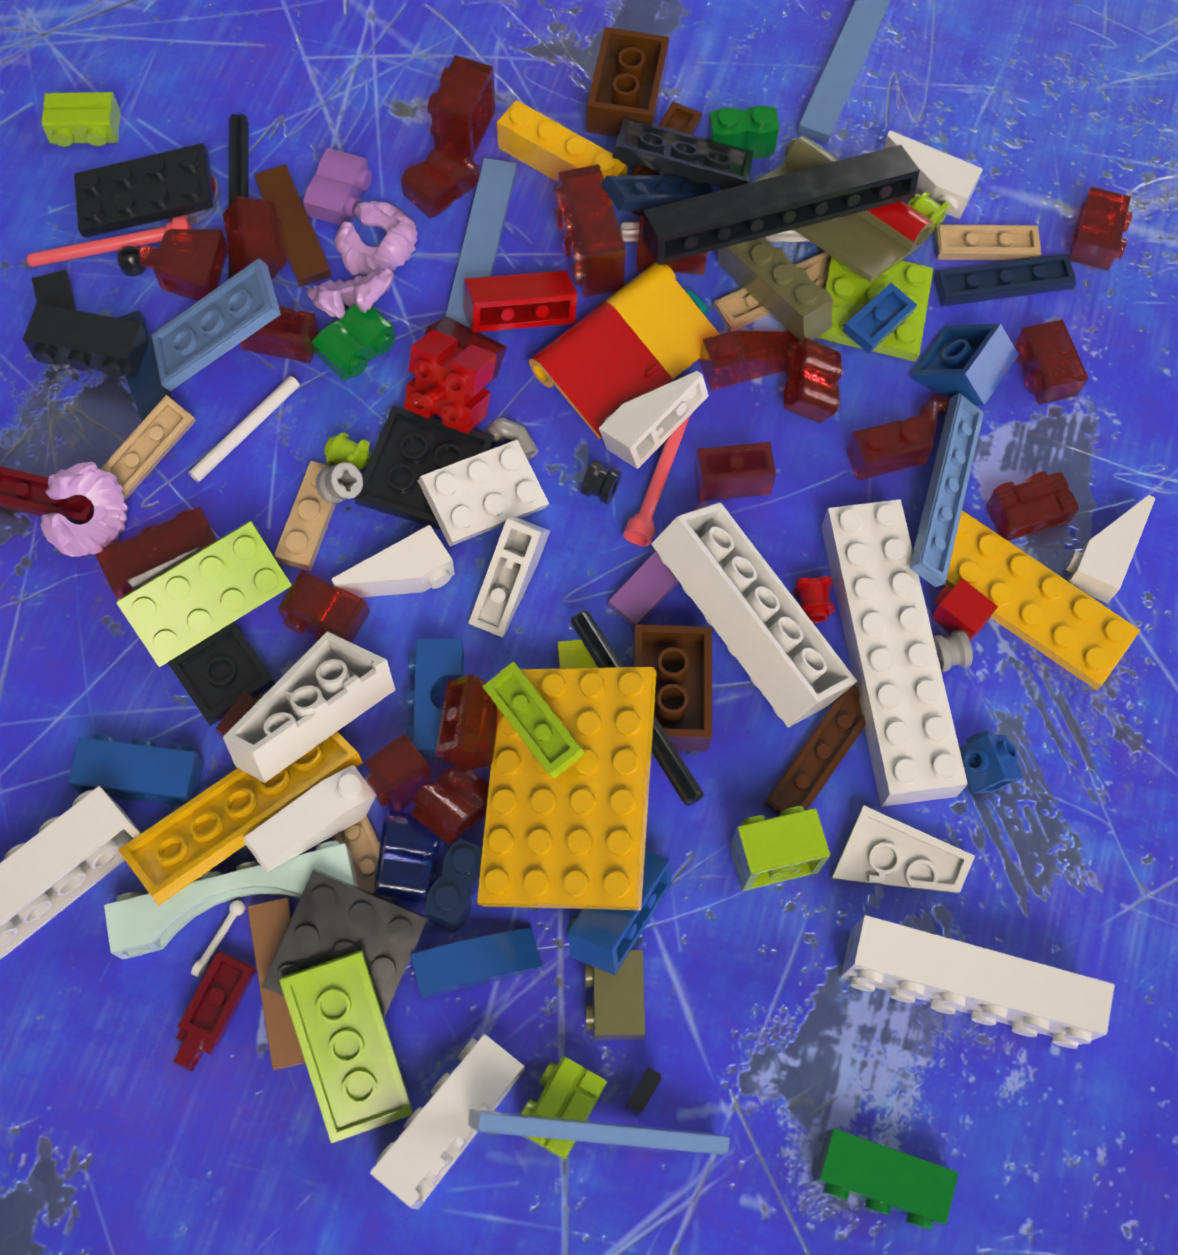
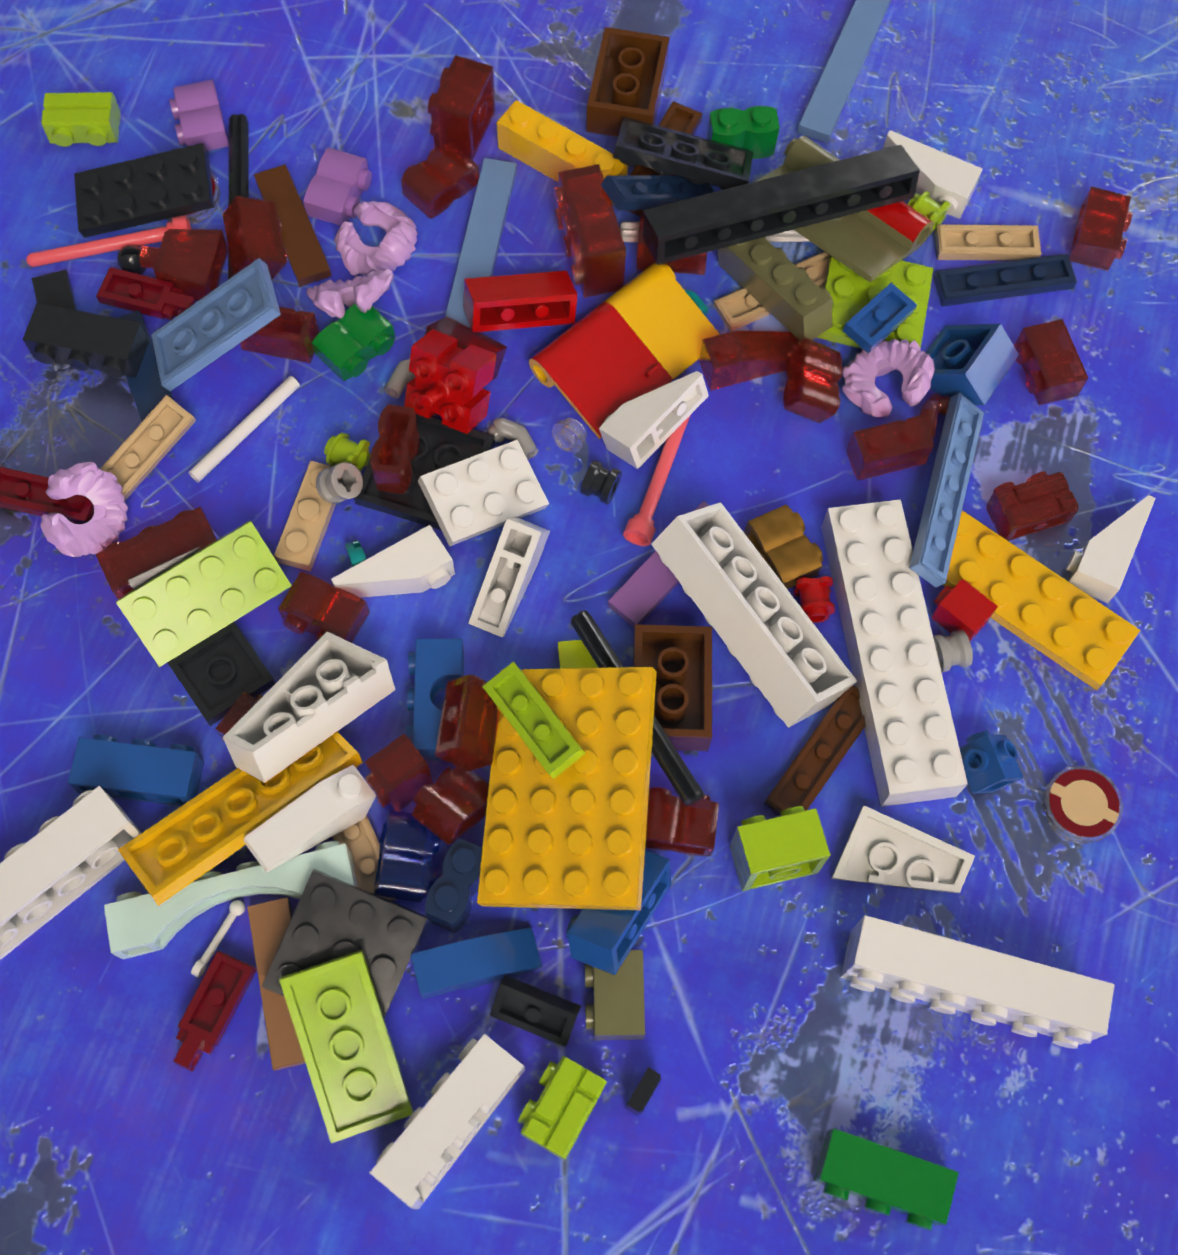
(143, 293): none -> dark red hinge
(199, 115): none -> medium lavender brick
(355, 552): none -> teal tile
(395, 449): none -> clear red brick
(399, 379): none -> light grey arm
(535, 1010): none -> black plate
(569, 435): none -> clear plate
(597, 1132): medium blue tile -> none
(679, 826): none -> clear red brick
(734, 471): clear red brick -> none
(784, 546): none -> pearl gold brick
(897, 355): none -> lavender piece
(1082, 804): none -> tile

